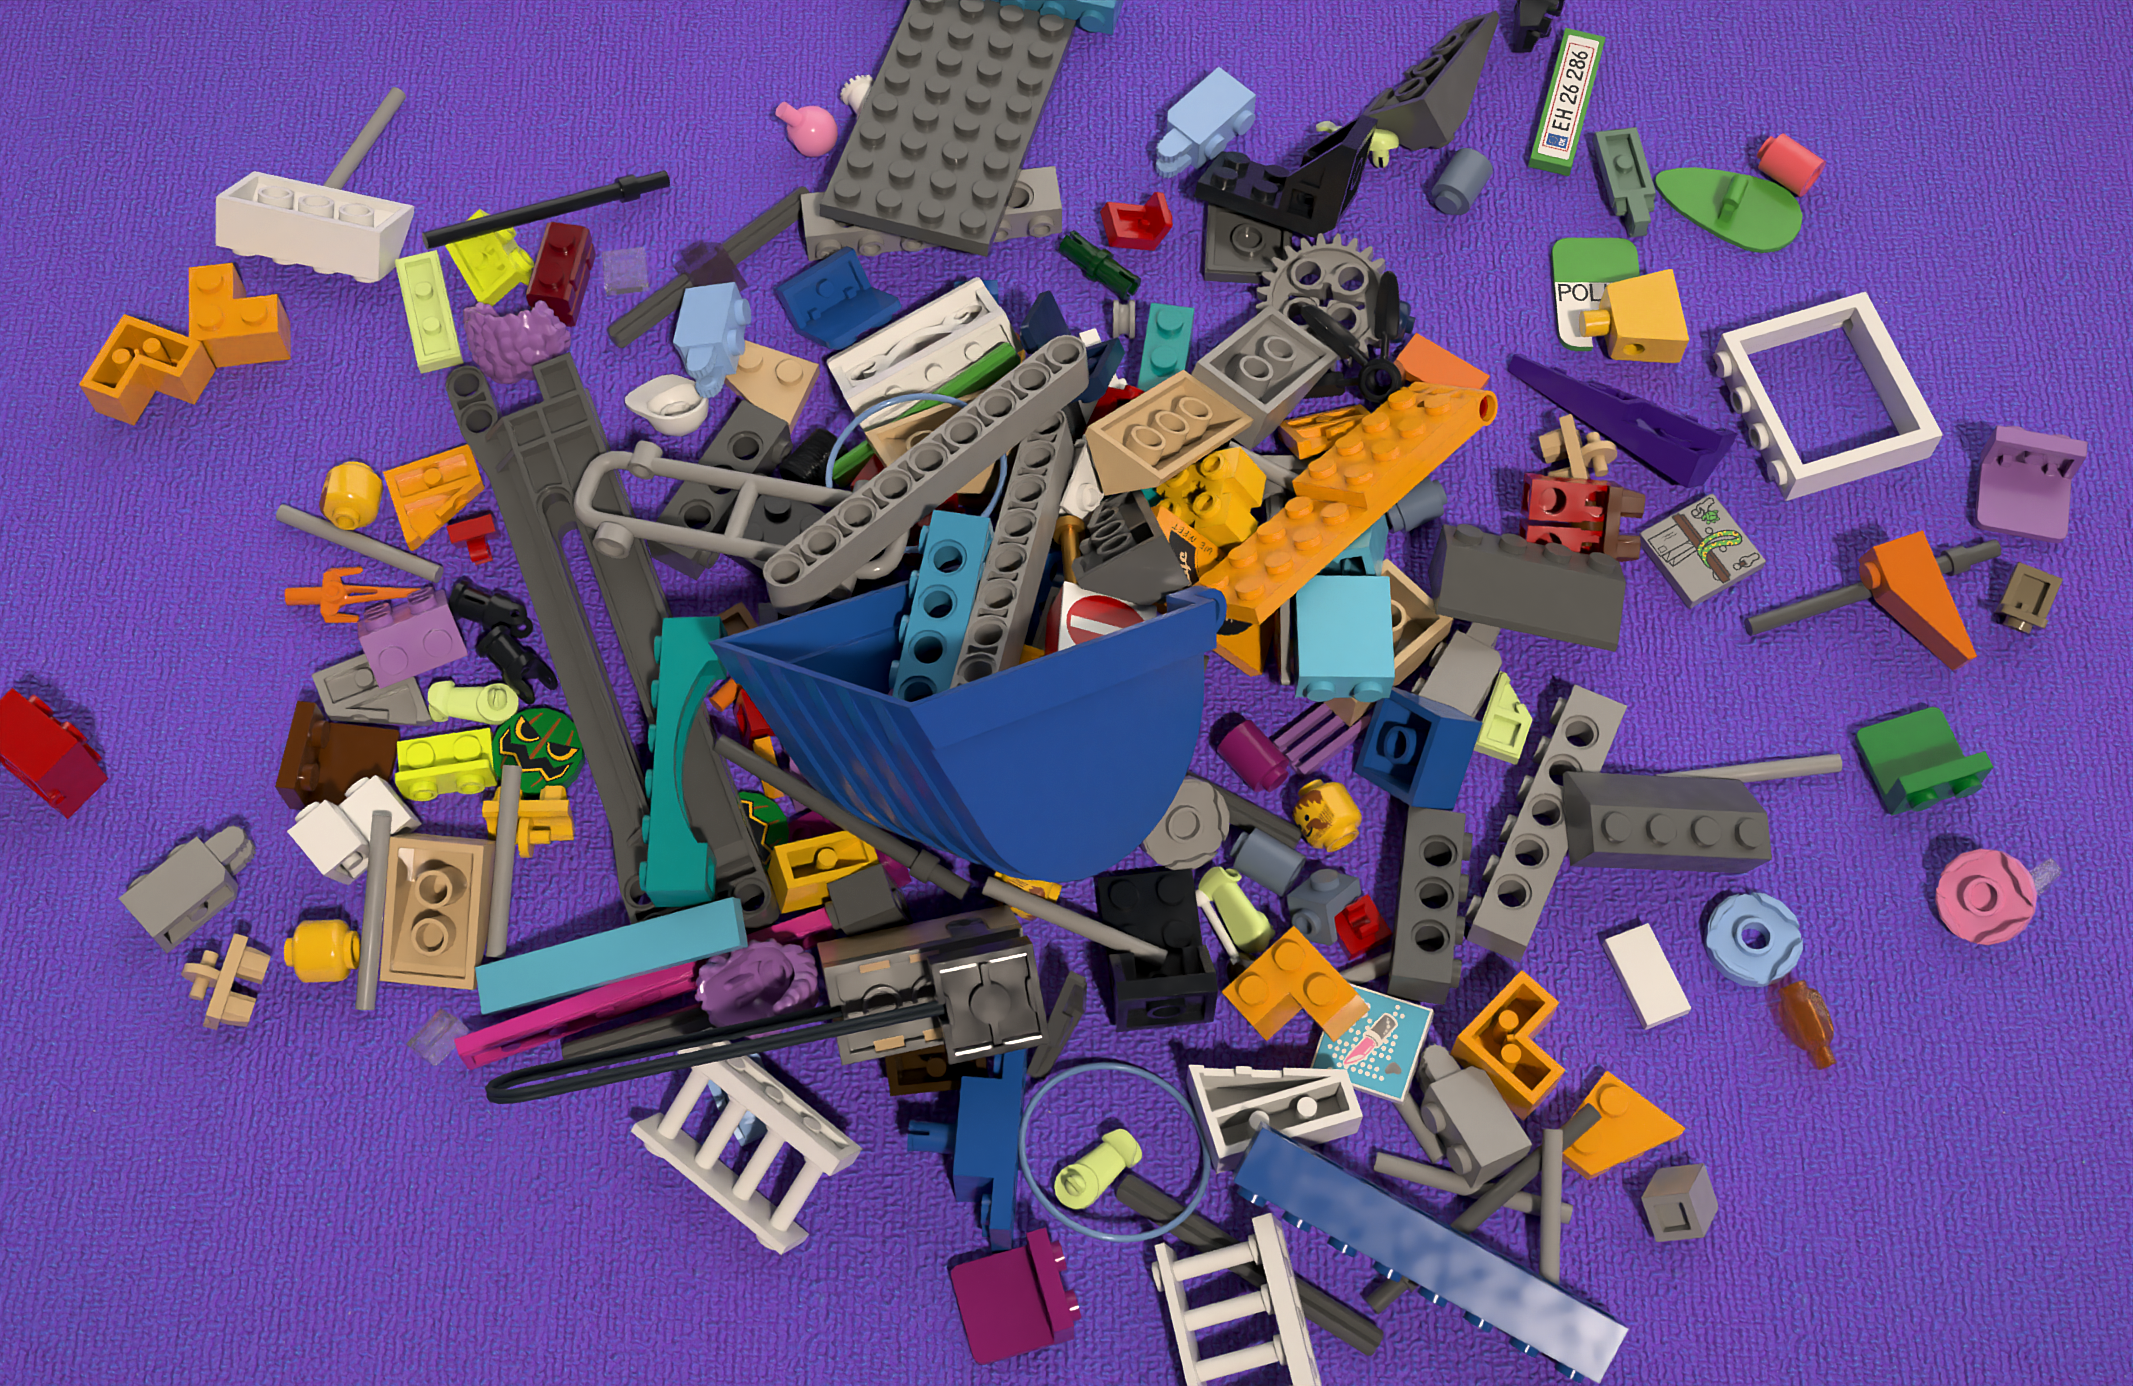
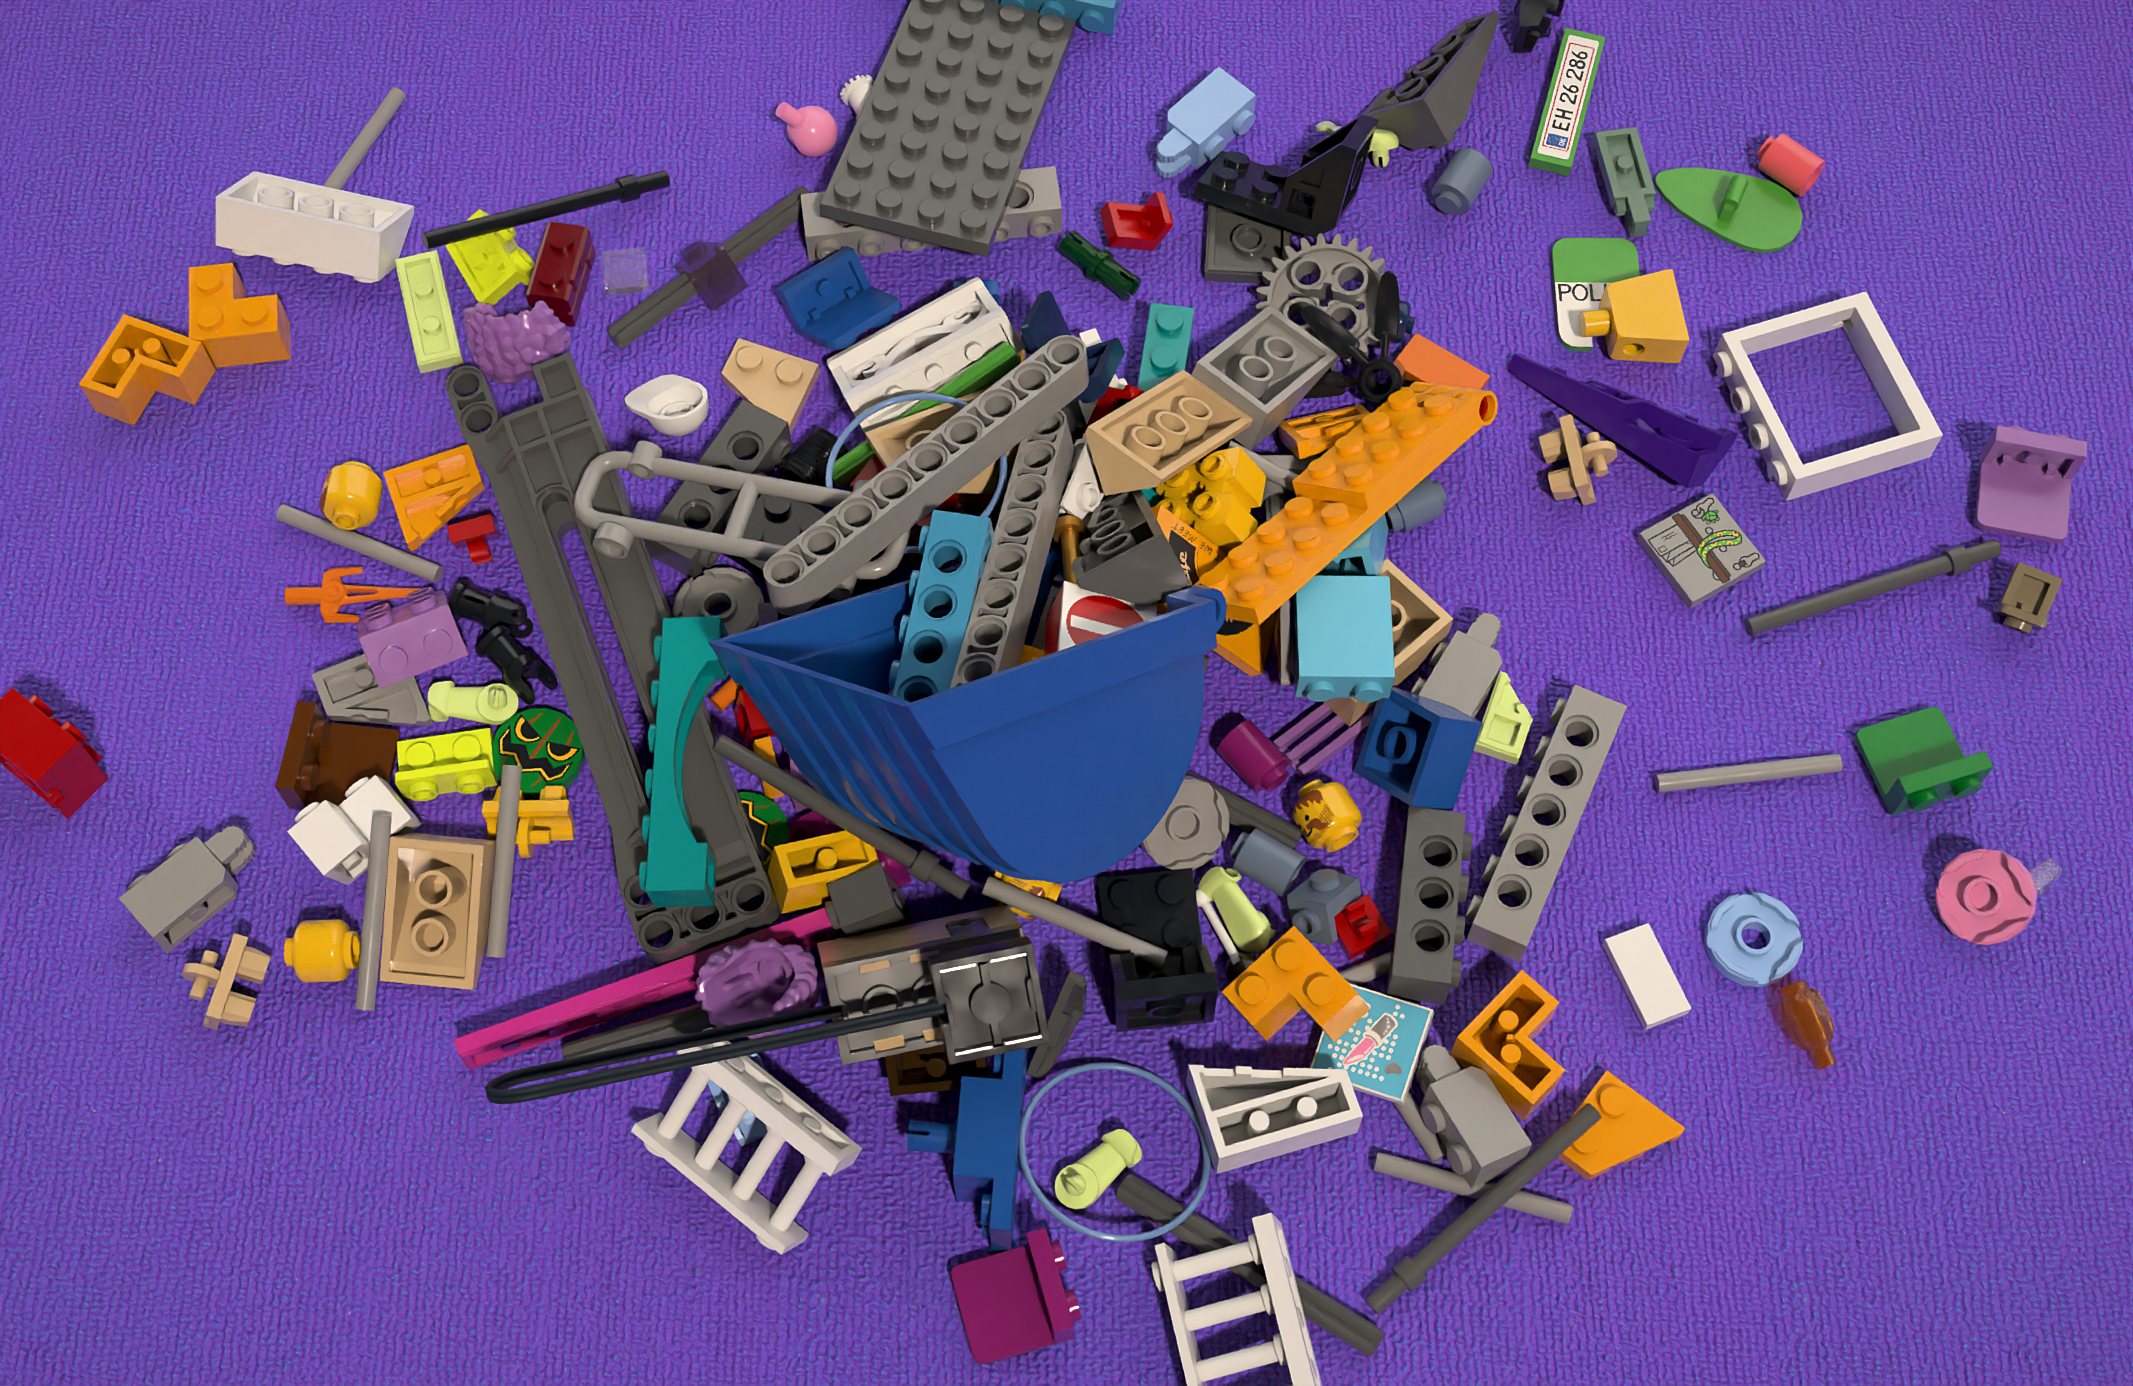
(437, 1037): clear tile -> none
(612, 956): medium azure tile -> none
(711, 334): light blue hinge -> none
(718, 586): none -> light grey tile
(1124, 319): light grey bush -> none
(1429, 1253): brick -> none
(1527, 586): dark grey slope -> none
(1551, 1204): light grey bar -> none
(1590, 509): red hips -> none
(1664, 823): dark grey slope -> none
(1680, 1202): light grey panel -> none
(1915, 593): orange slope -> none

